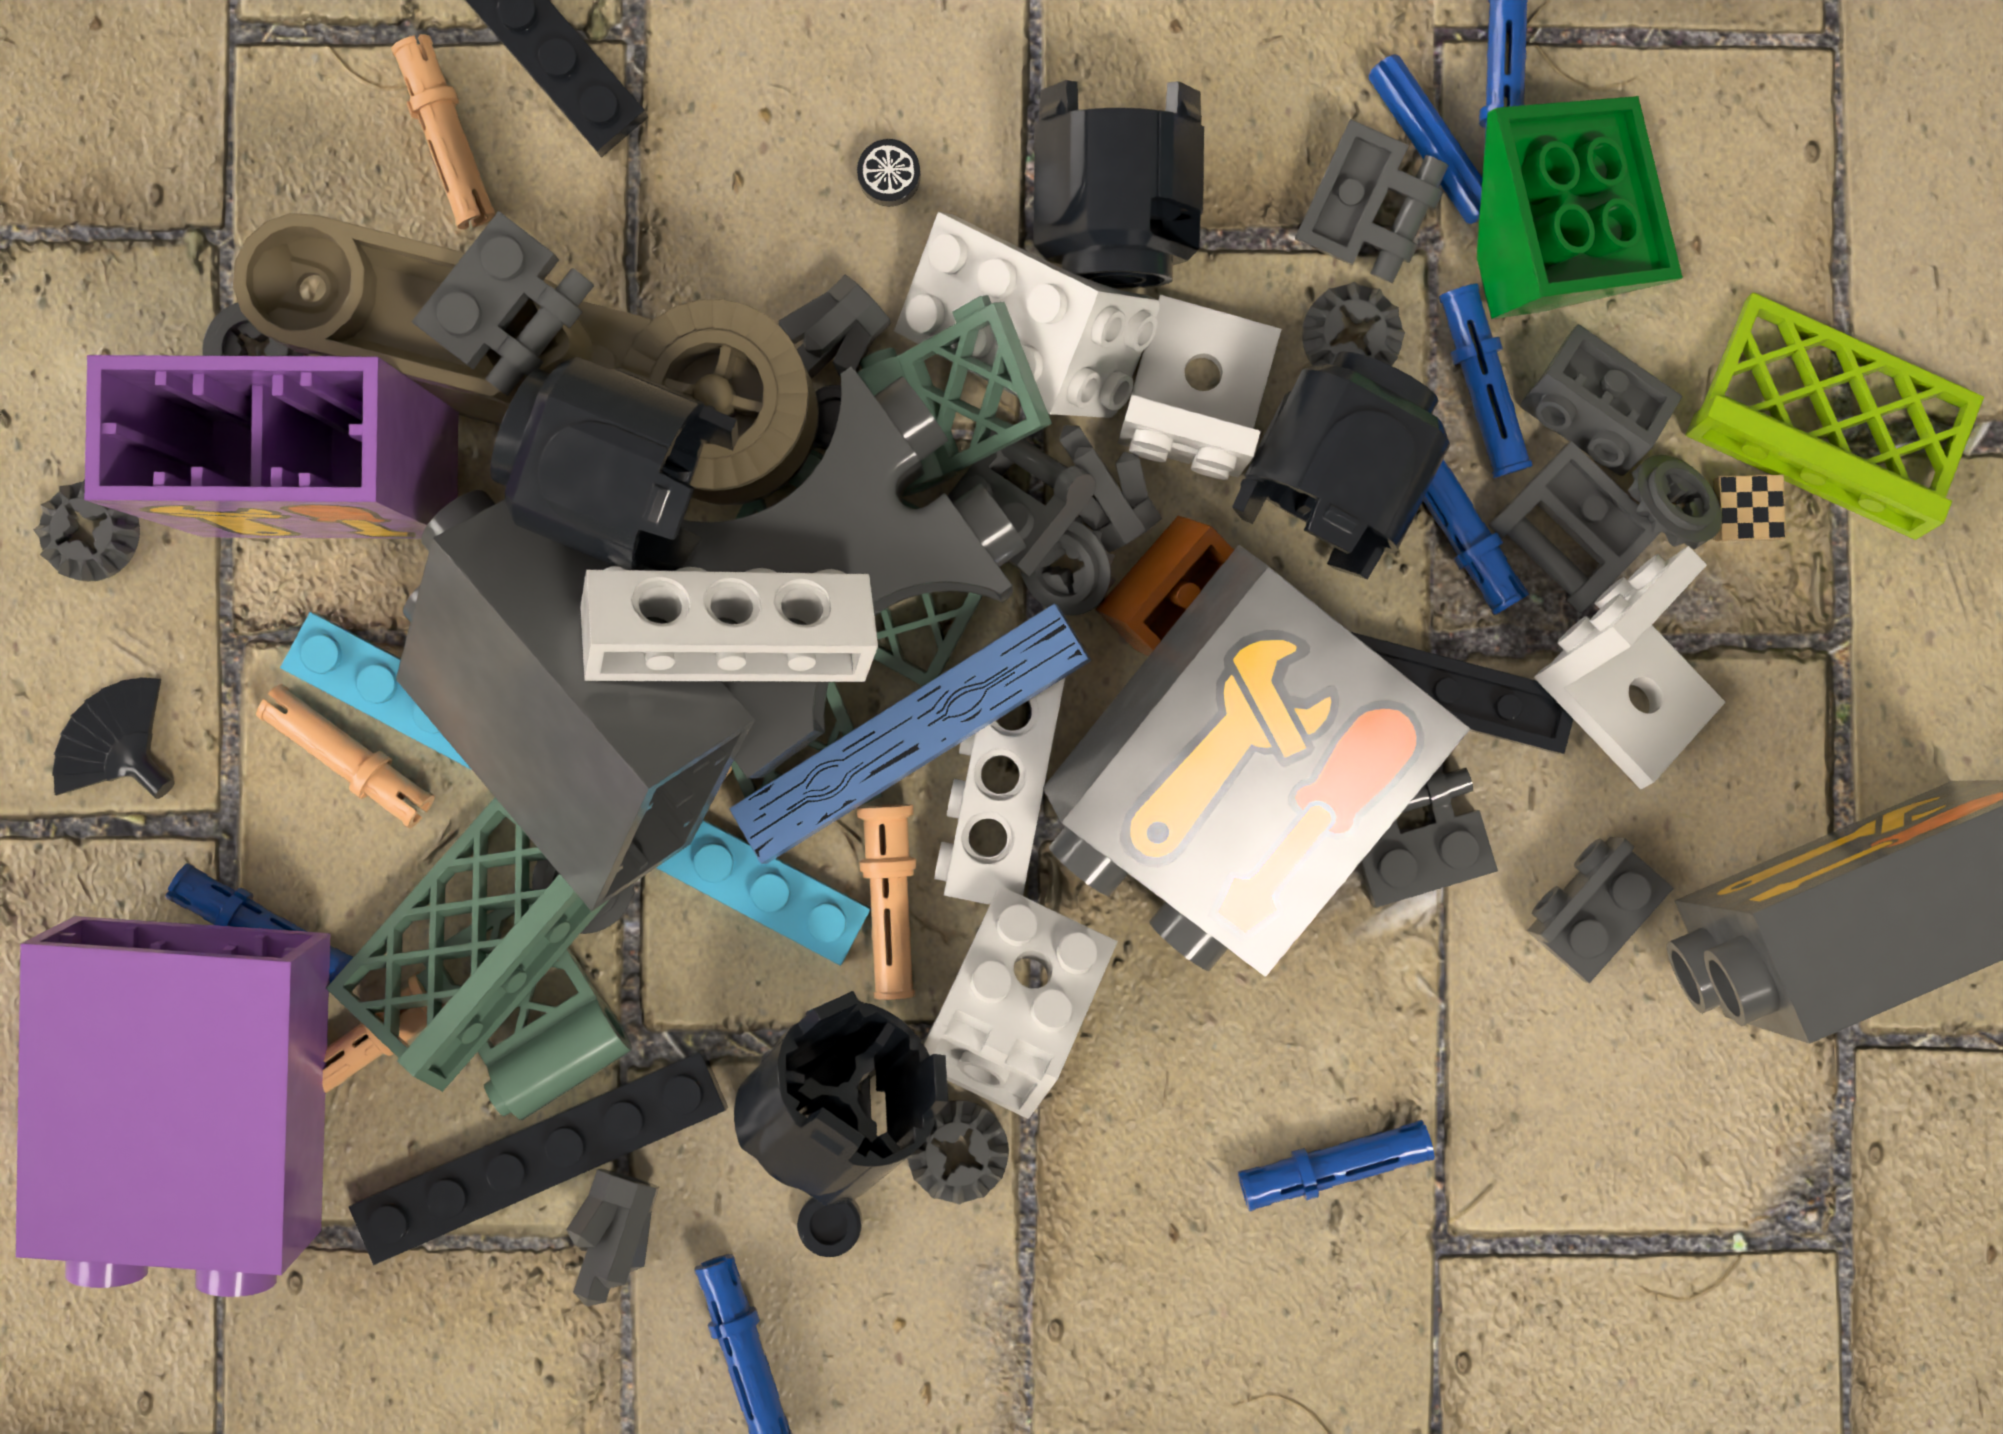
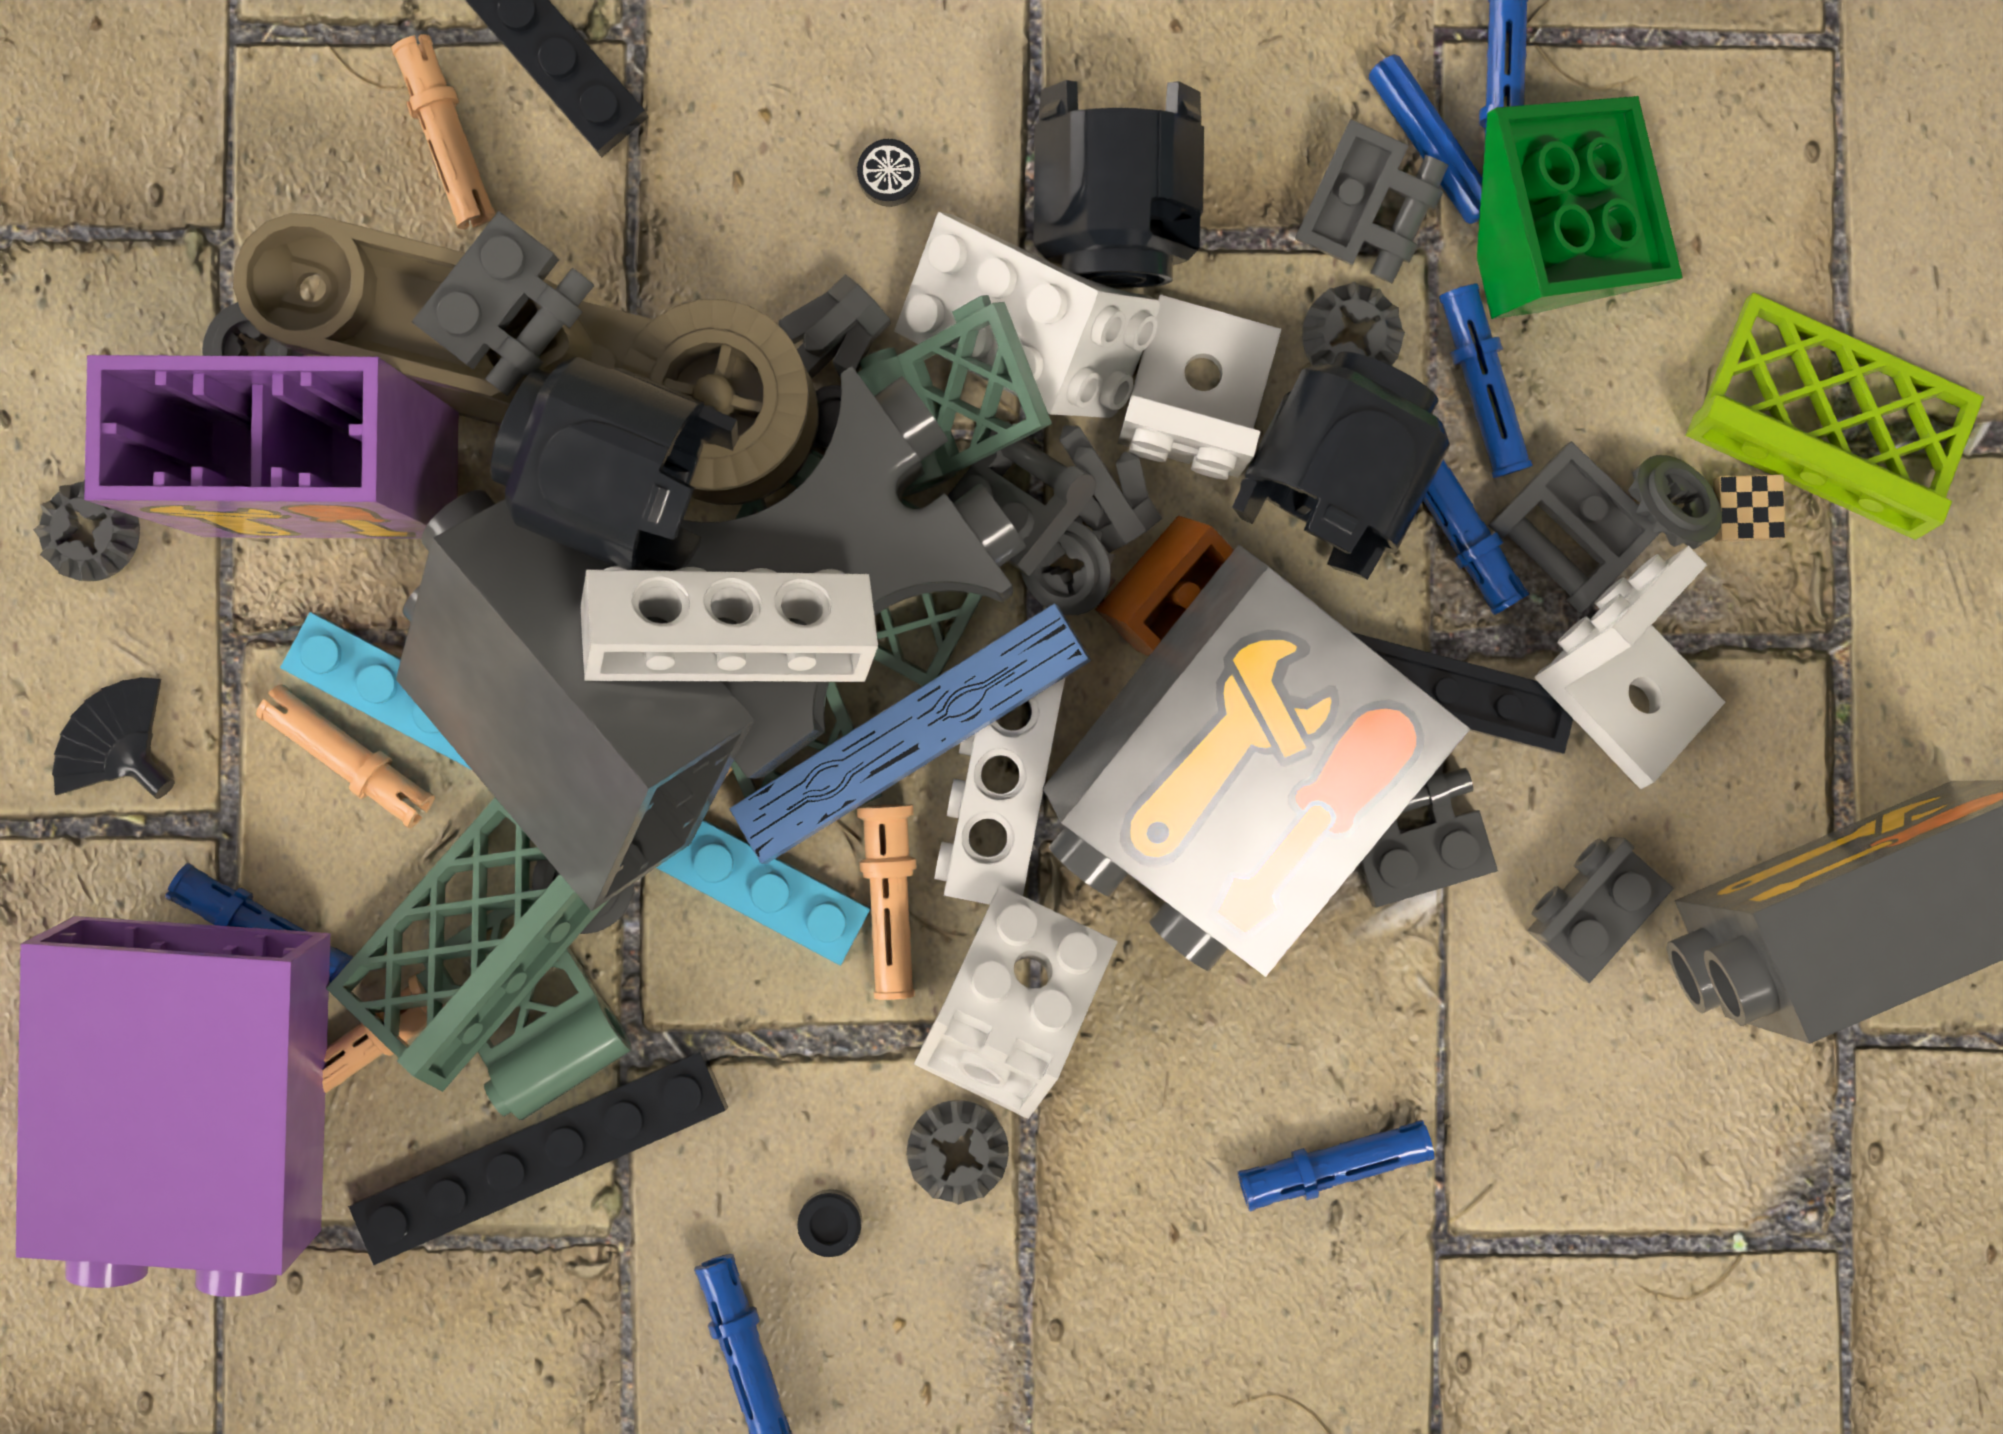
(613, 1231): dark grey rock -> none
(811, 1100): black piece -> none
(1601, 401): dark grey bracket -> none

